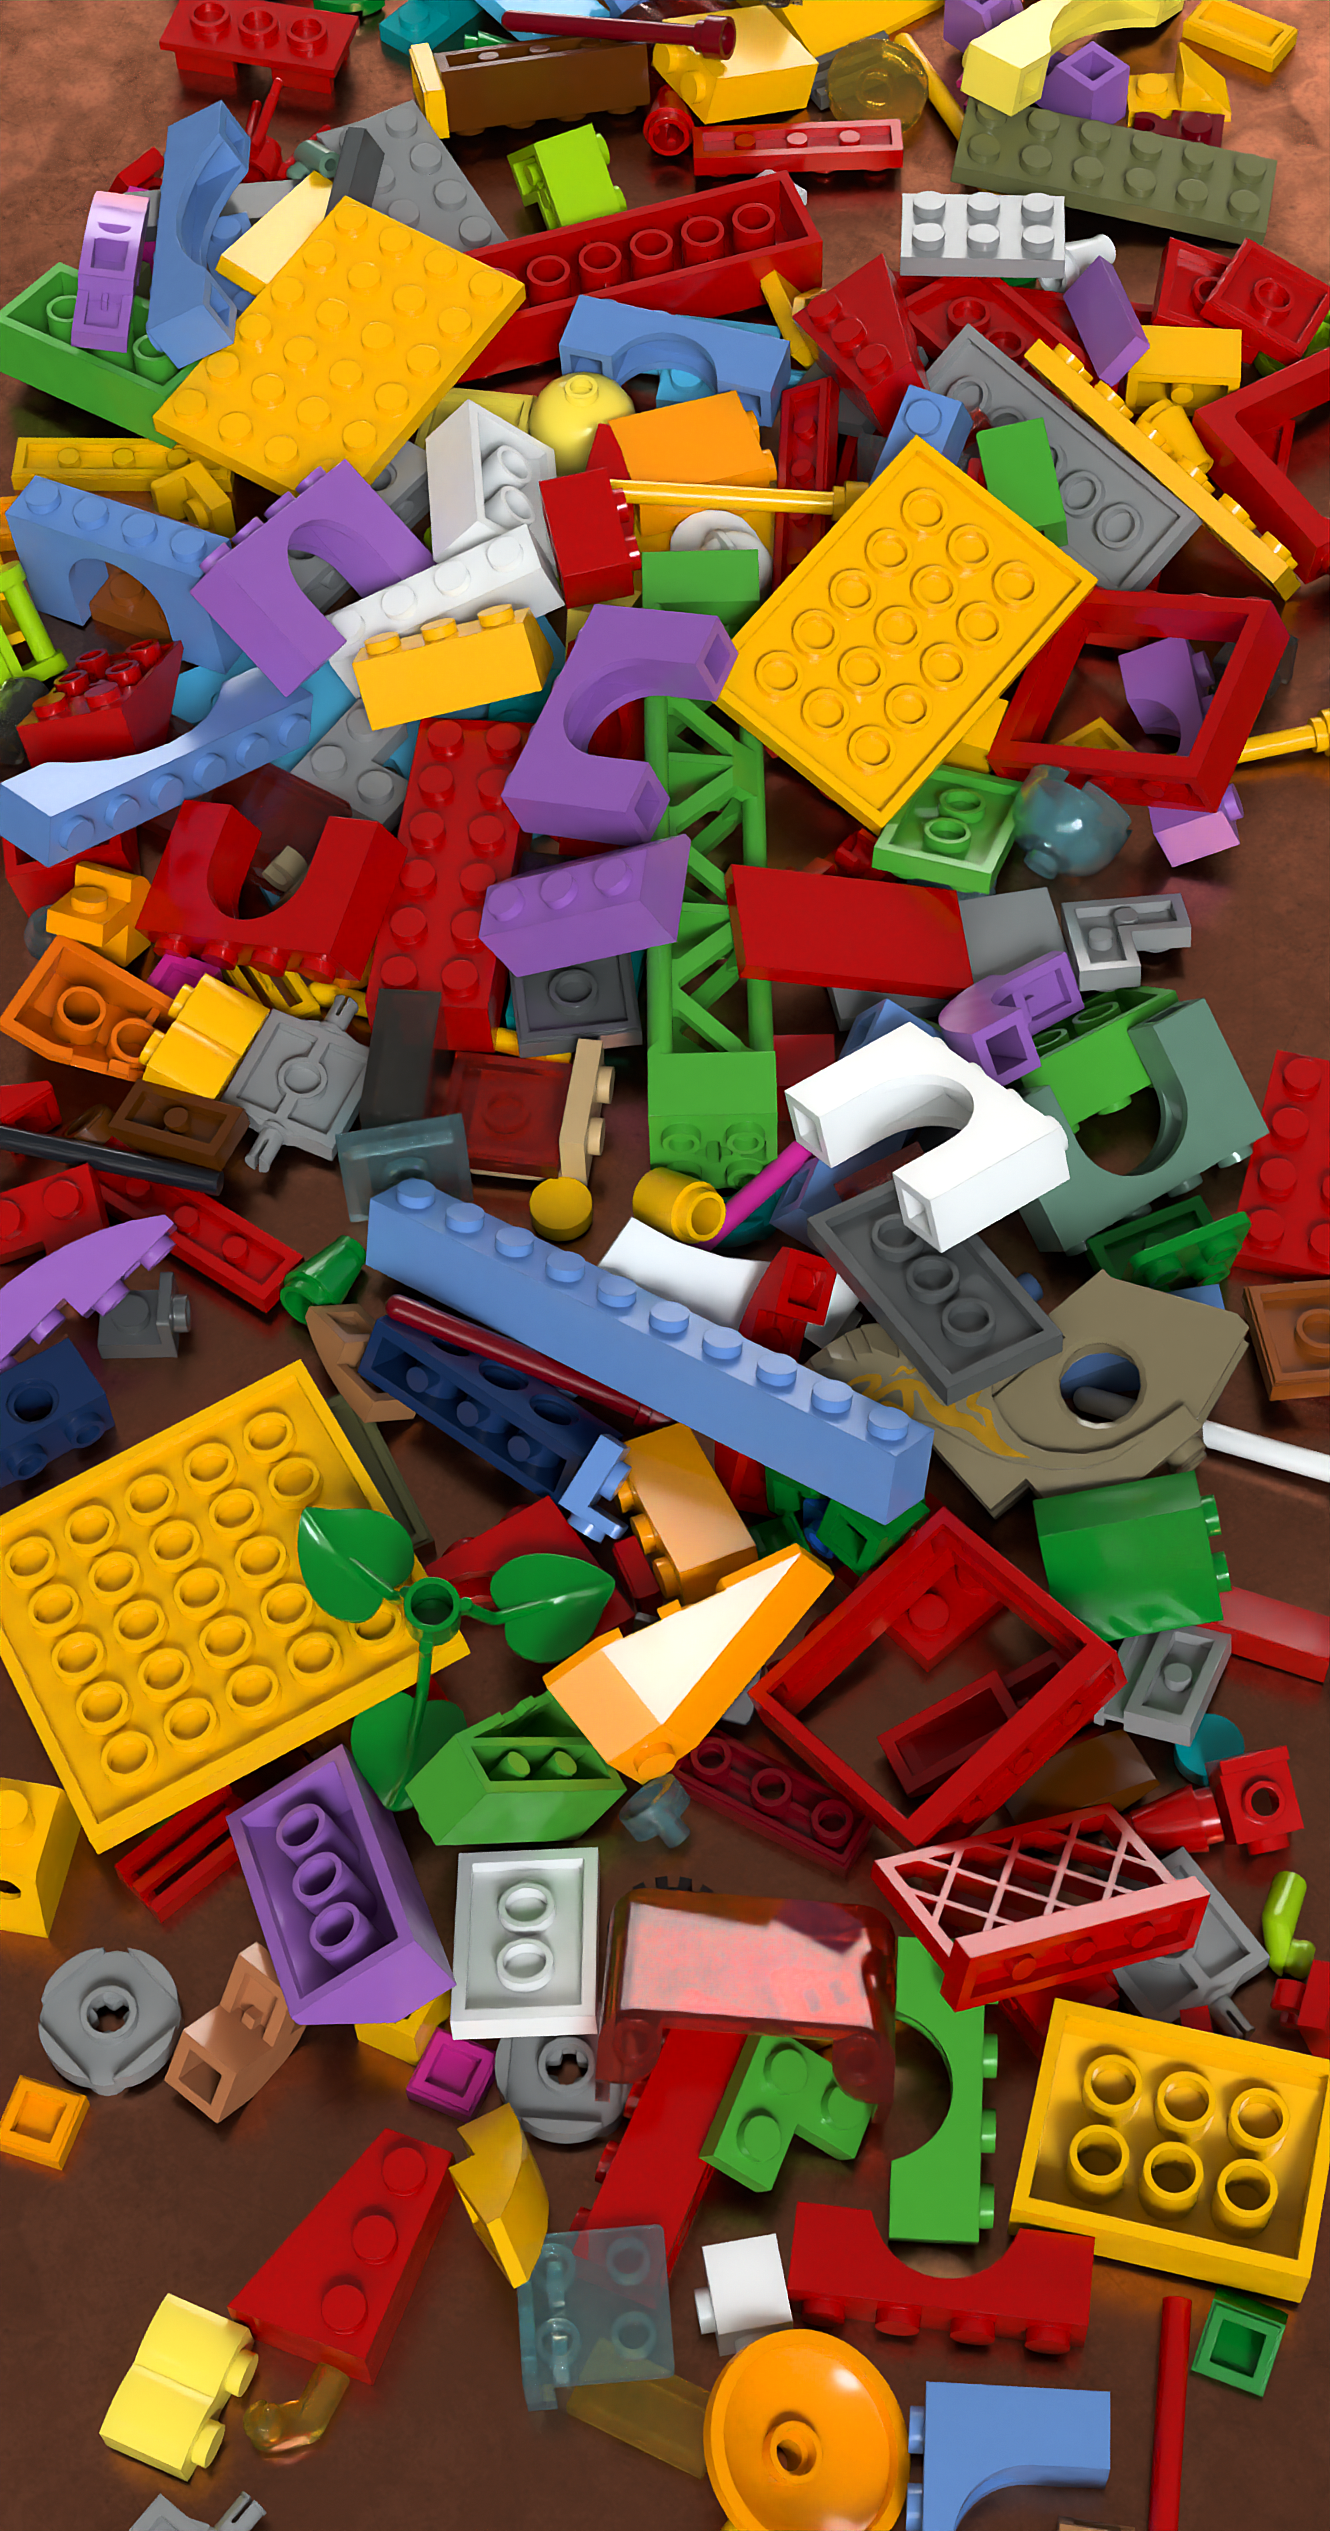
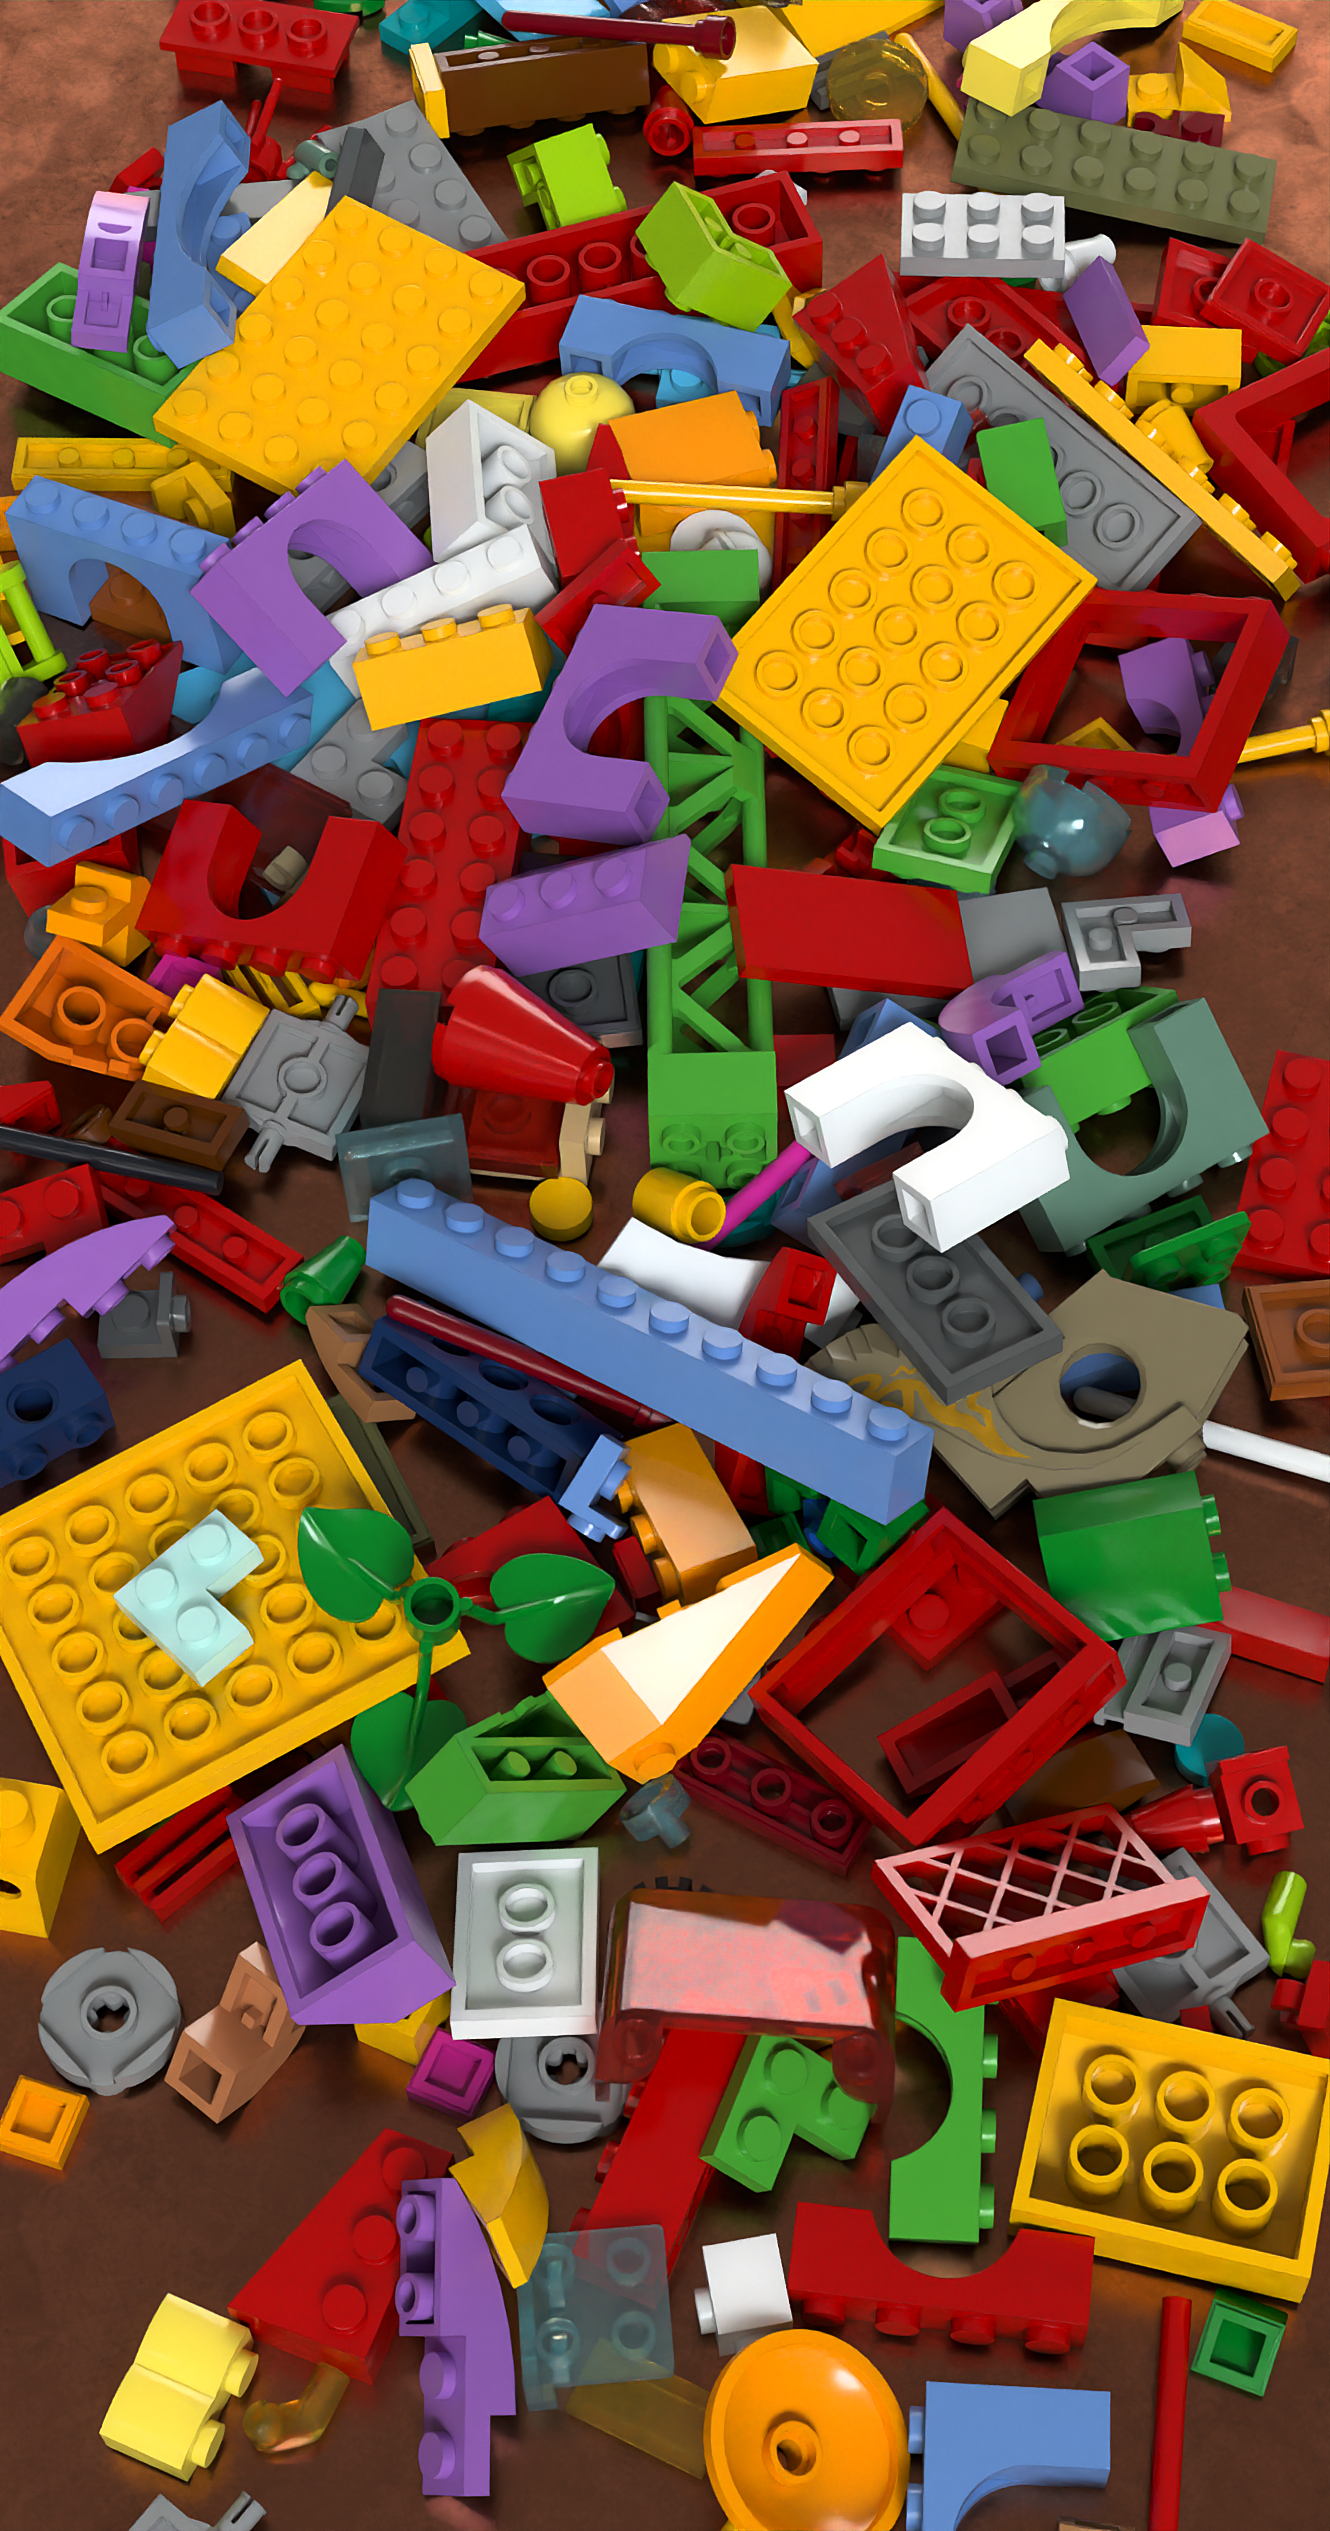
(179, 1595): none -> light aqua plate
(457, 2303): none -> medium lavender slope
(516, 1044): none -> red cone
(612, 579): none -> red plate
(708, 263): none -> lime brick

